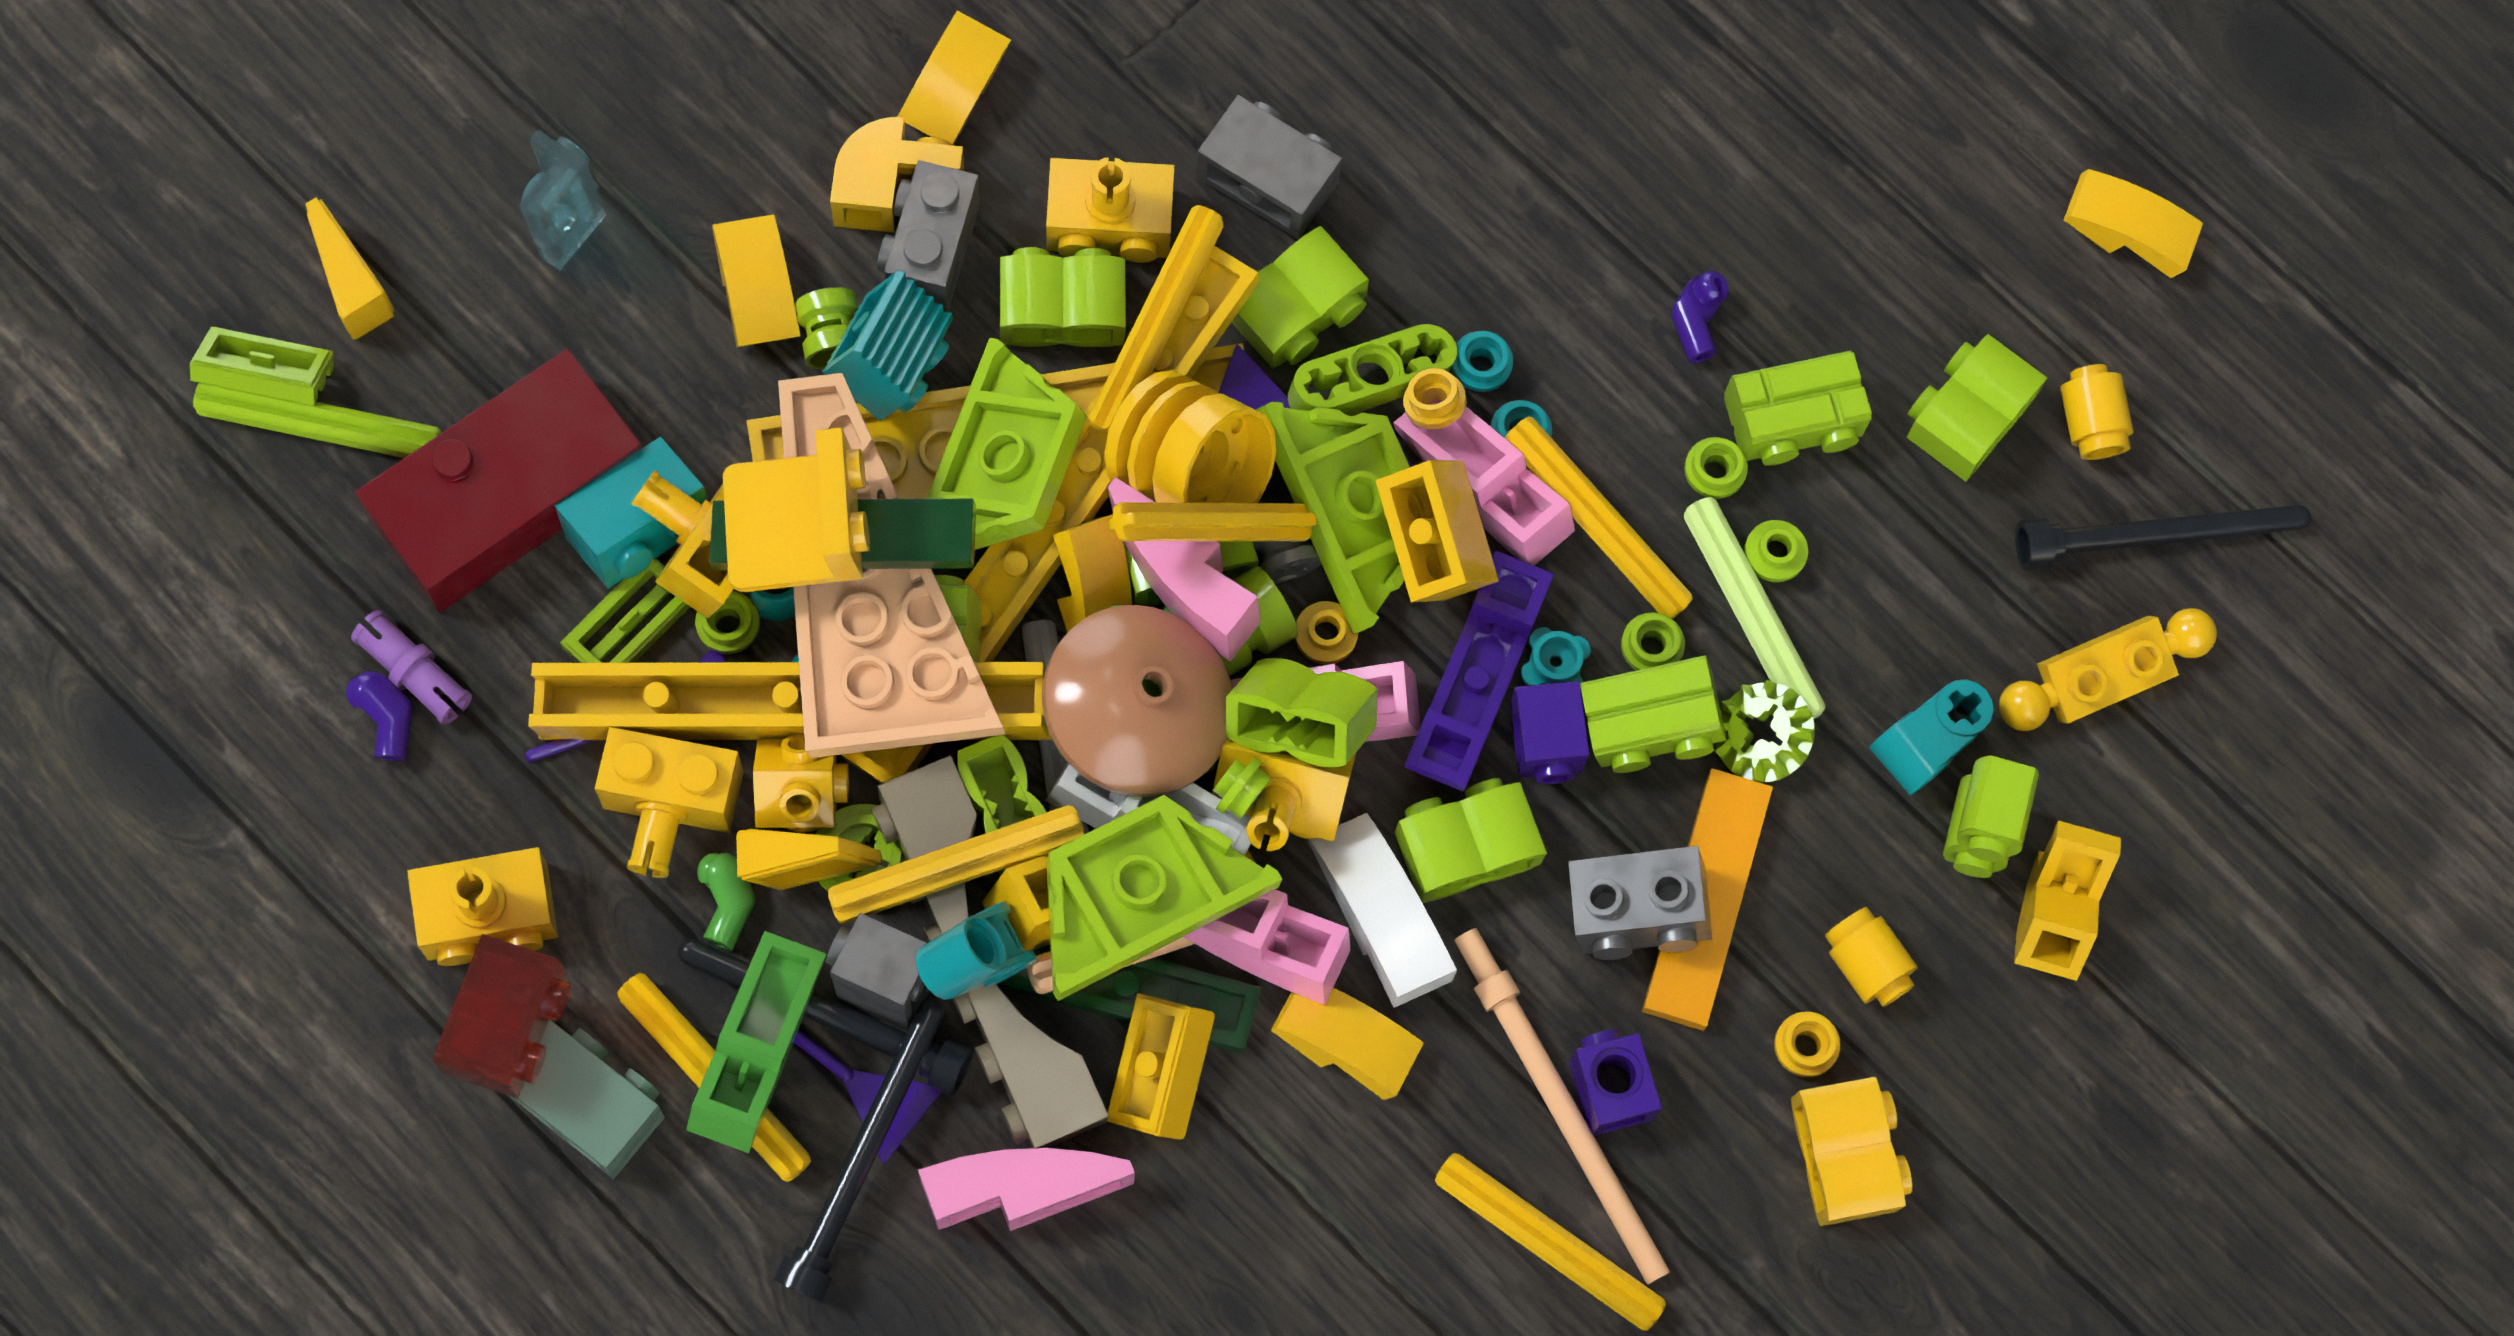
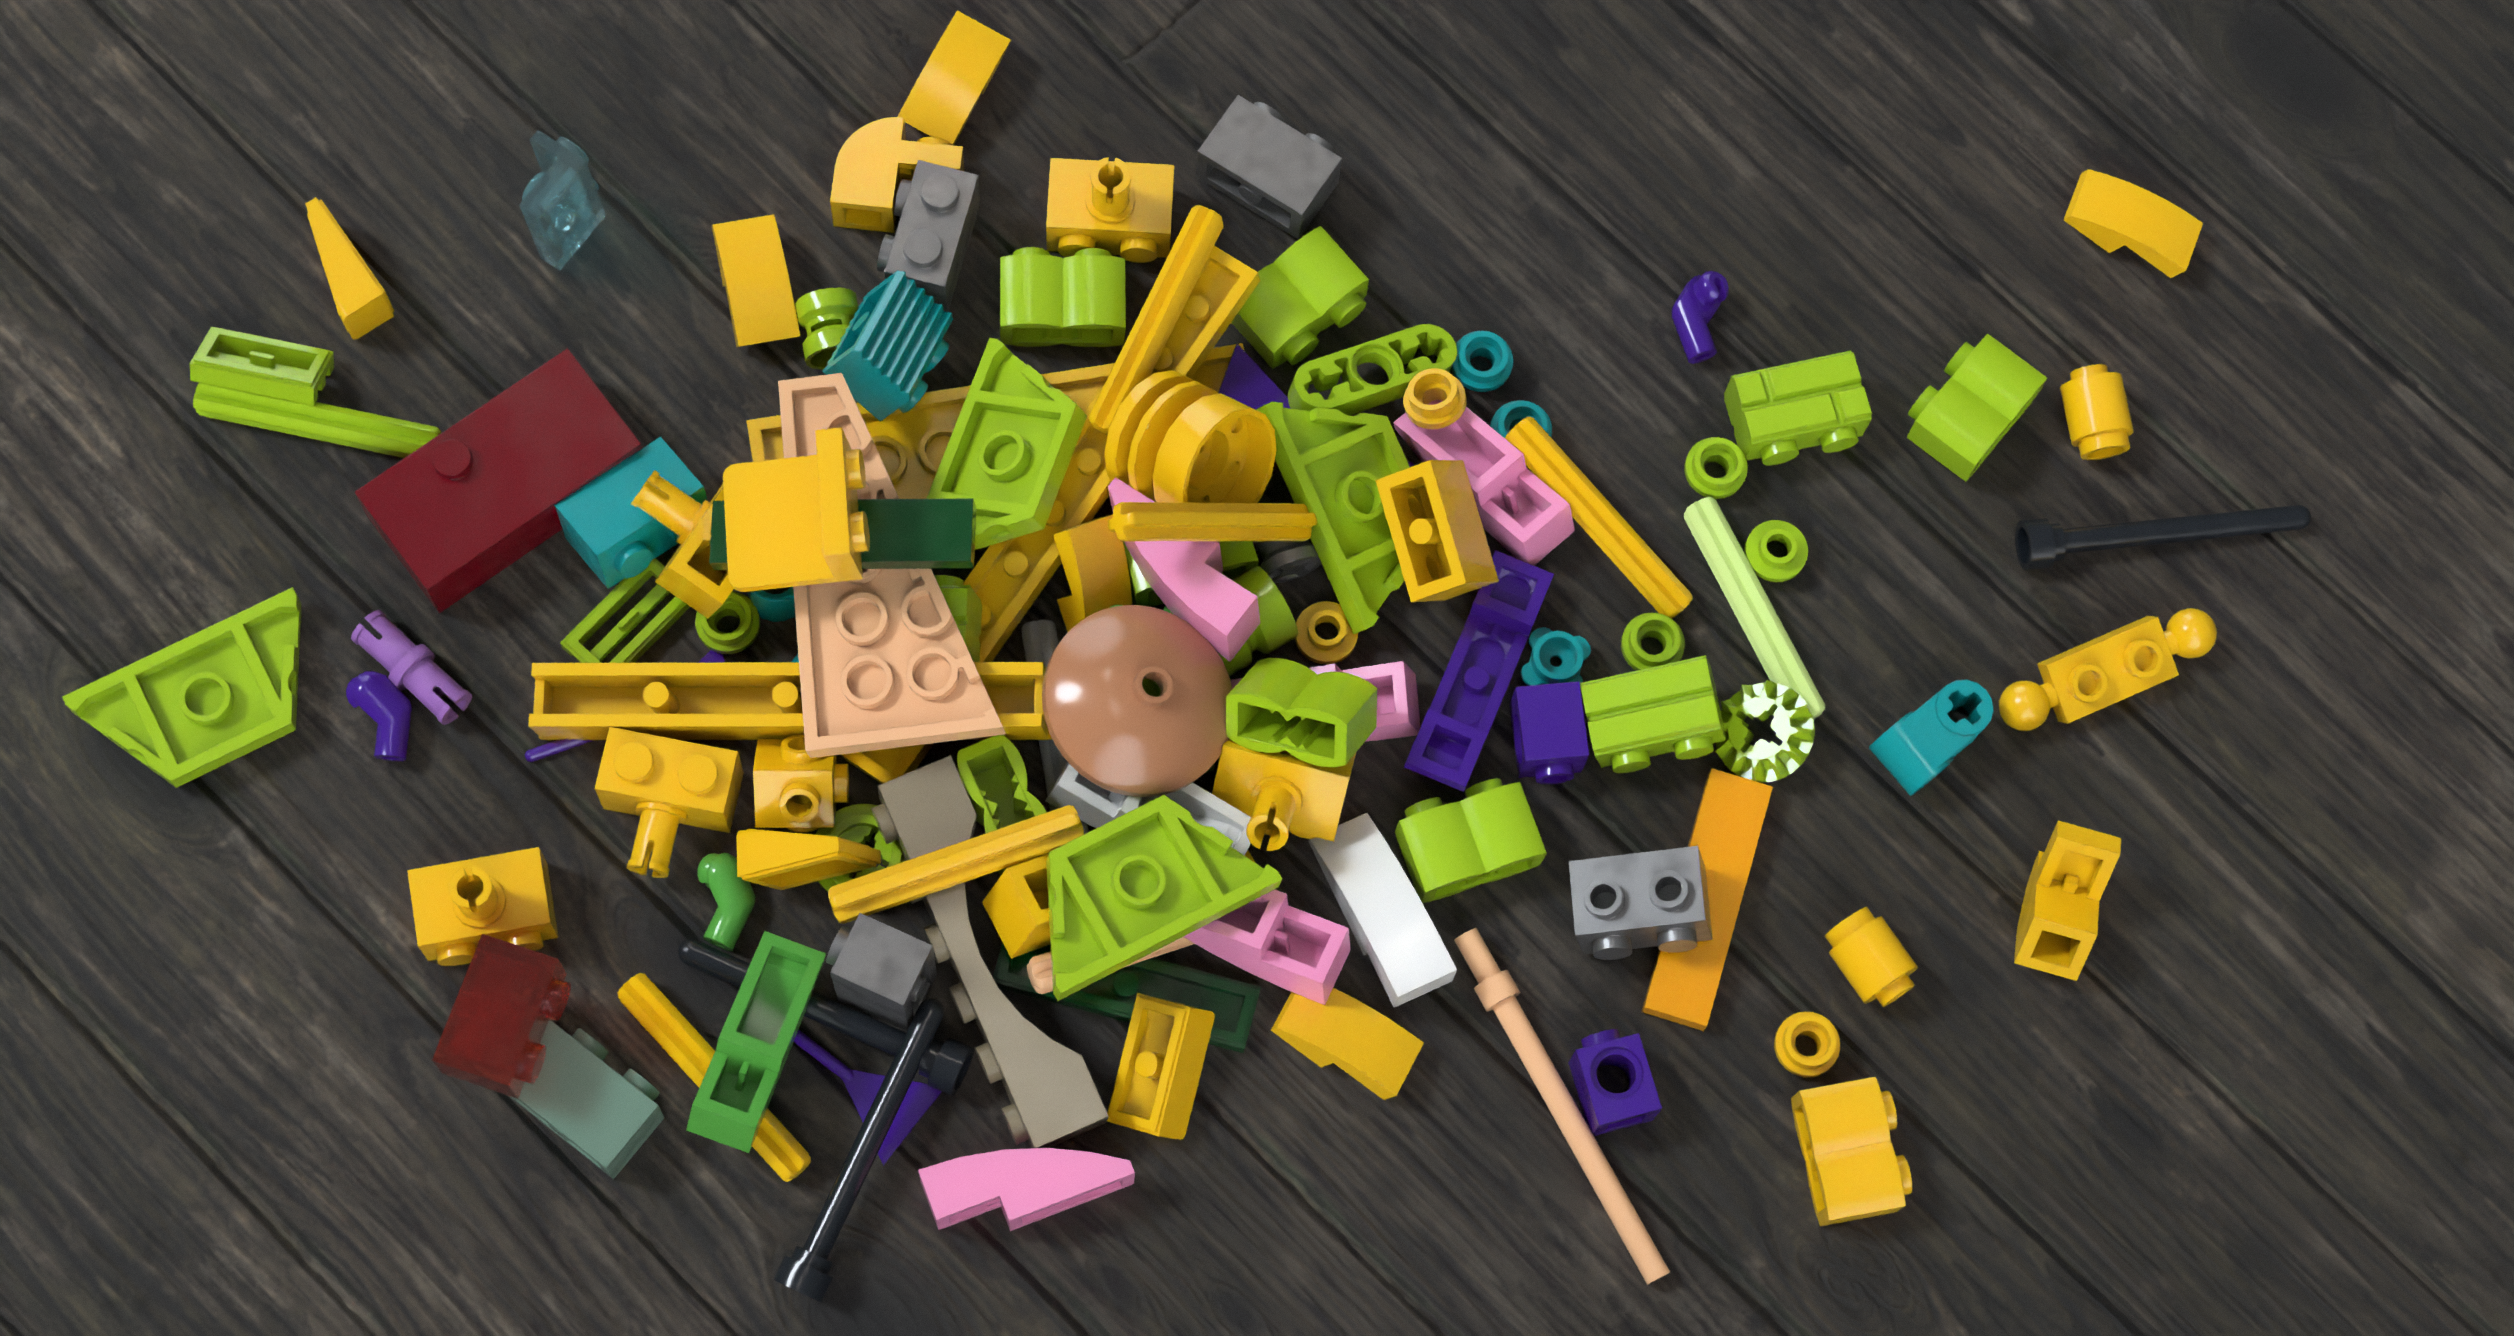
(204, 694): none -> lime wing
(973, 954): teal piece -> none
(1241, 787): lime plate -> none
(1550, 1242): yellow axle -> none
(1990, 816): lime brick -> none

